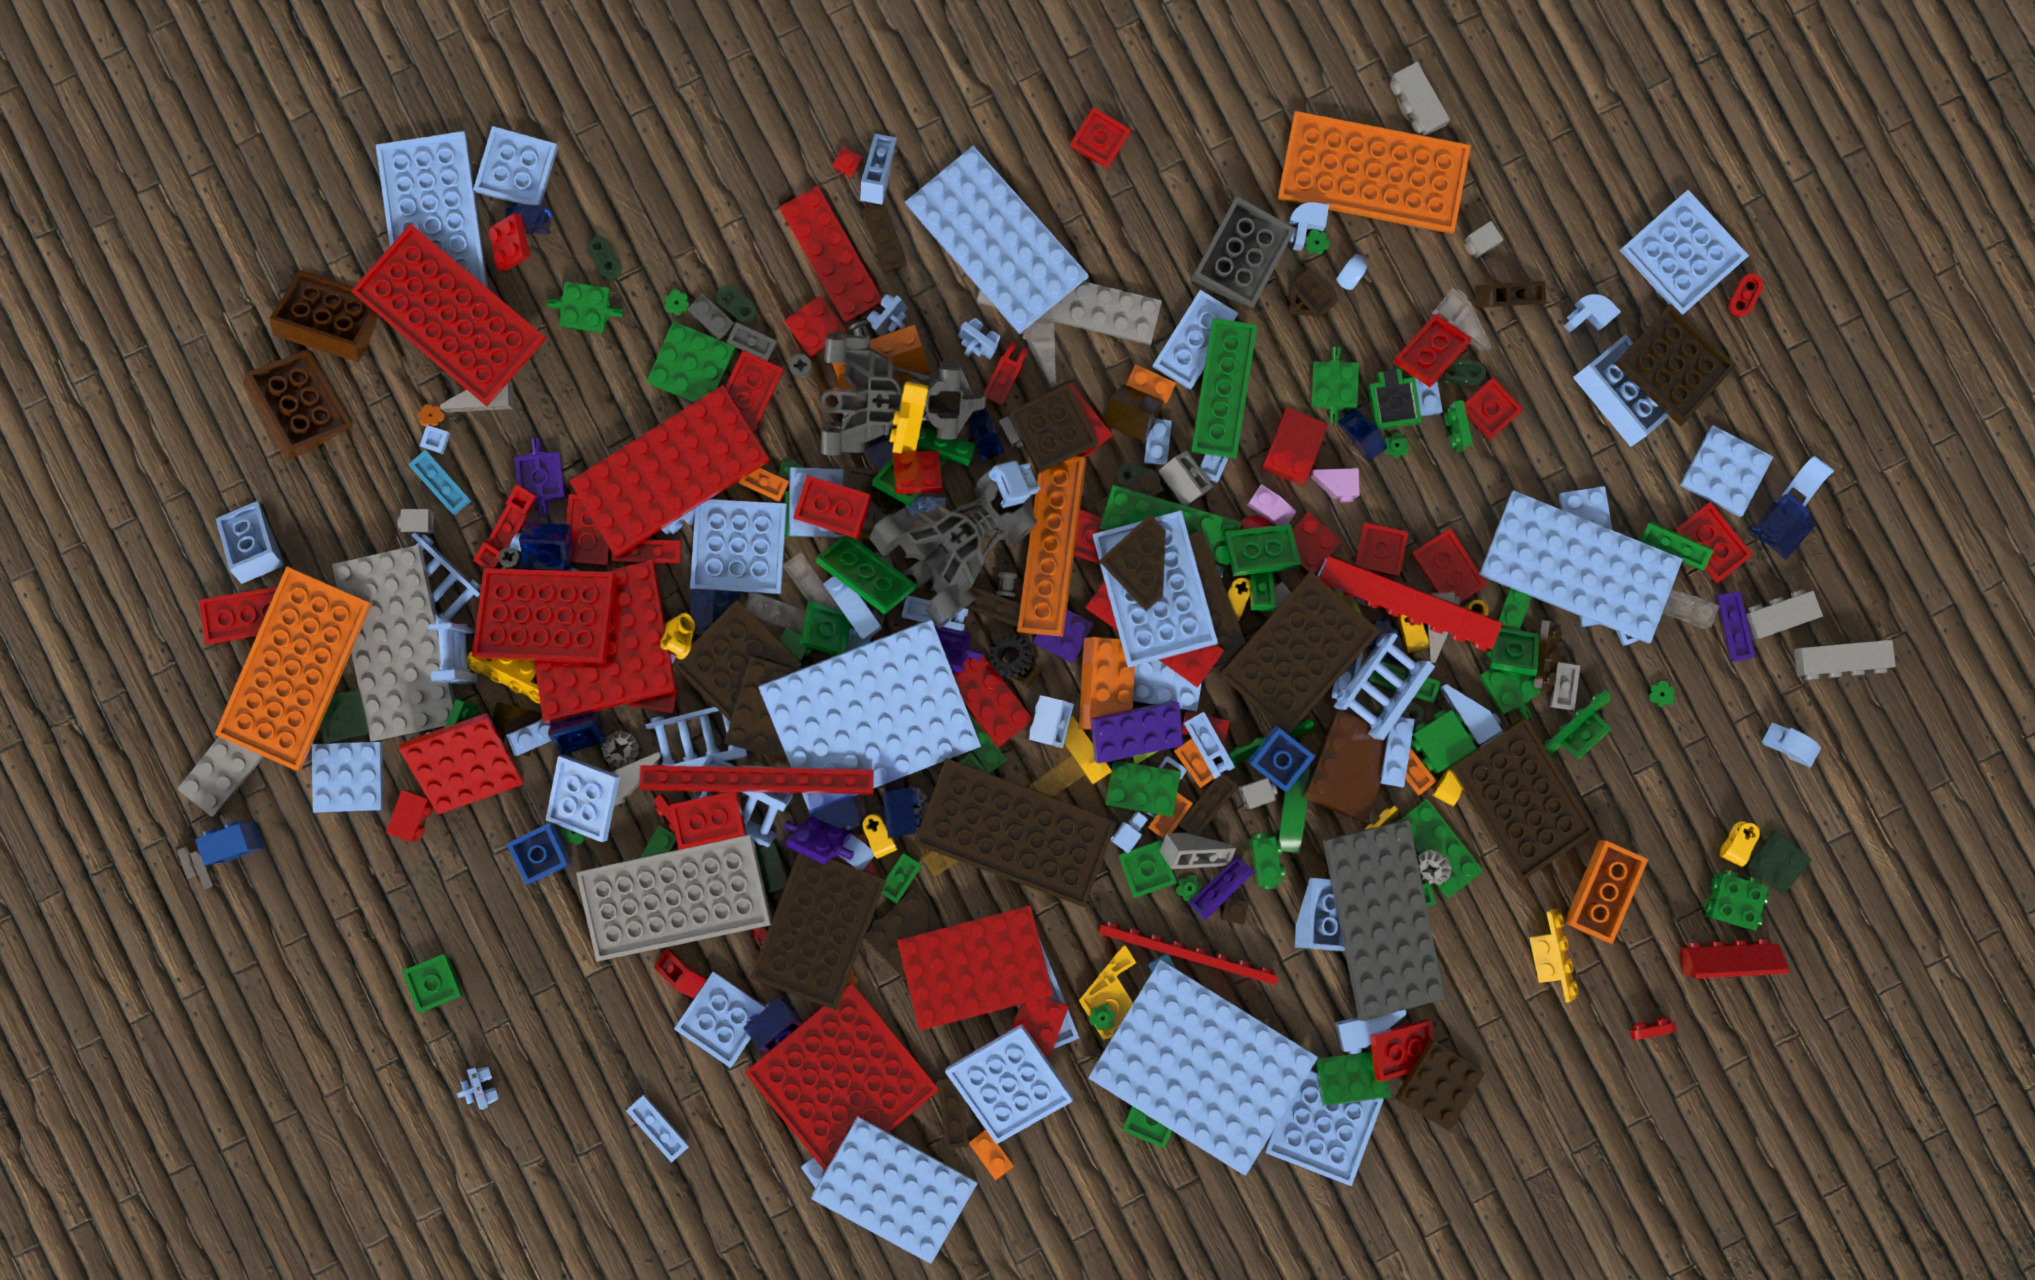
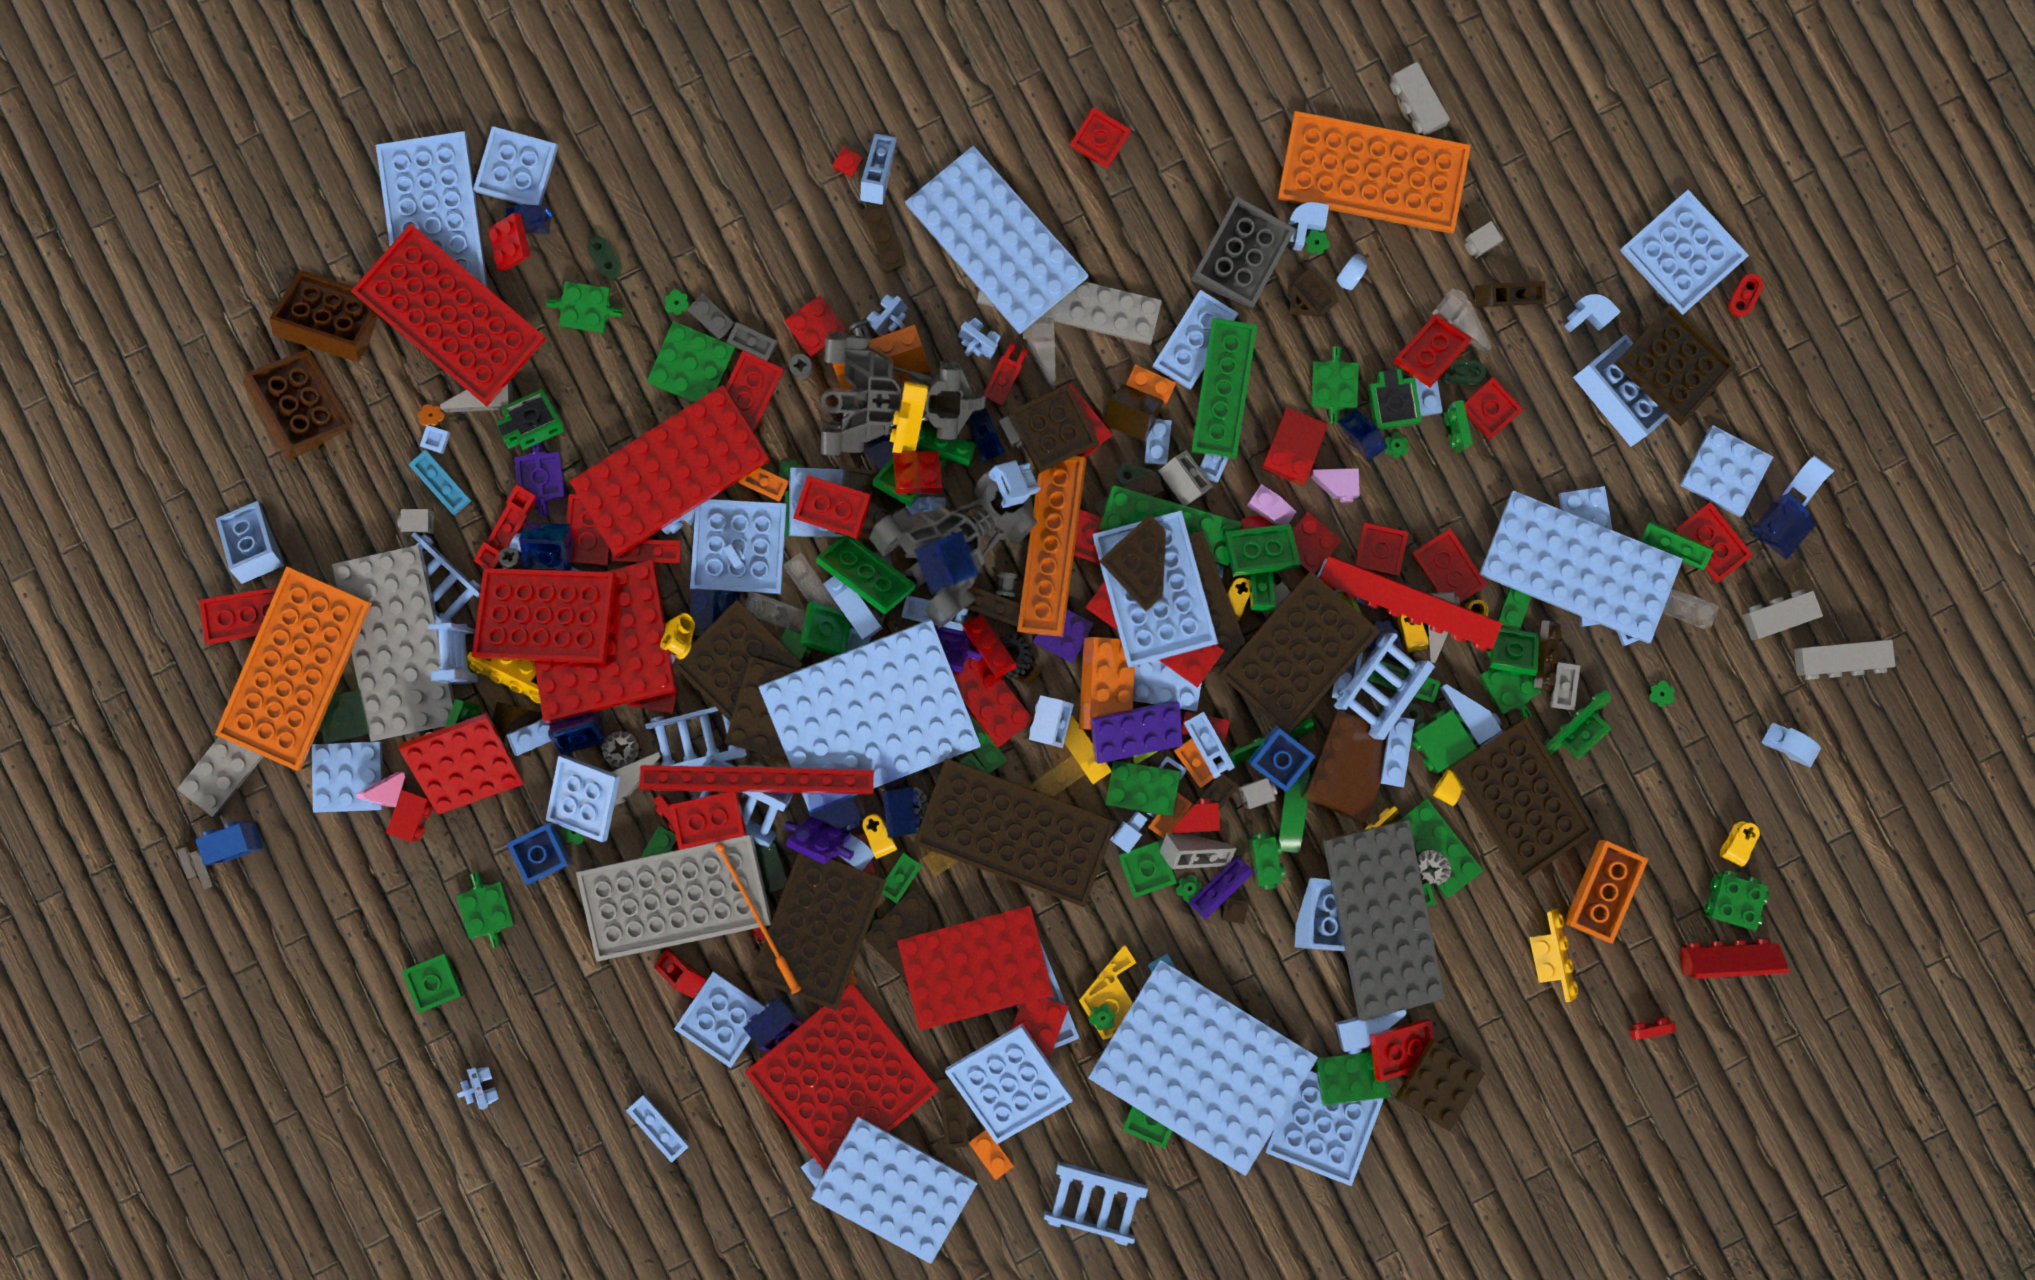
(385, 791): none -> bright pink slope
(485, 910): none -> green plate
(529, 421): none -> piece
(735, 556): none -> light blue plate
(737, 304): clear green plate -> none
(780, 960): none -> orange piece
(831, 254): red plate -> none
(946, 562): none -> clear blue slope
(989, 646): none -> red plate
(1111, 1186): none -> light blue fence
(1197, 955): red plate -> none
(1199, 818): none -> red slope
(1417, 774): orange plate -> none
(1735, 626): dark purple plate -> none
(1778, 862): clear green plate -> none

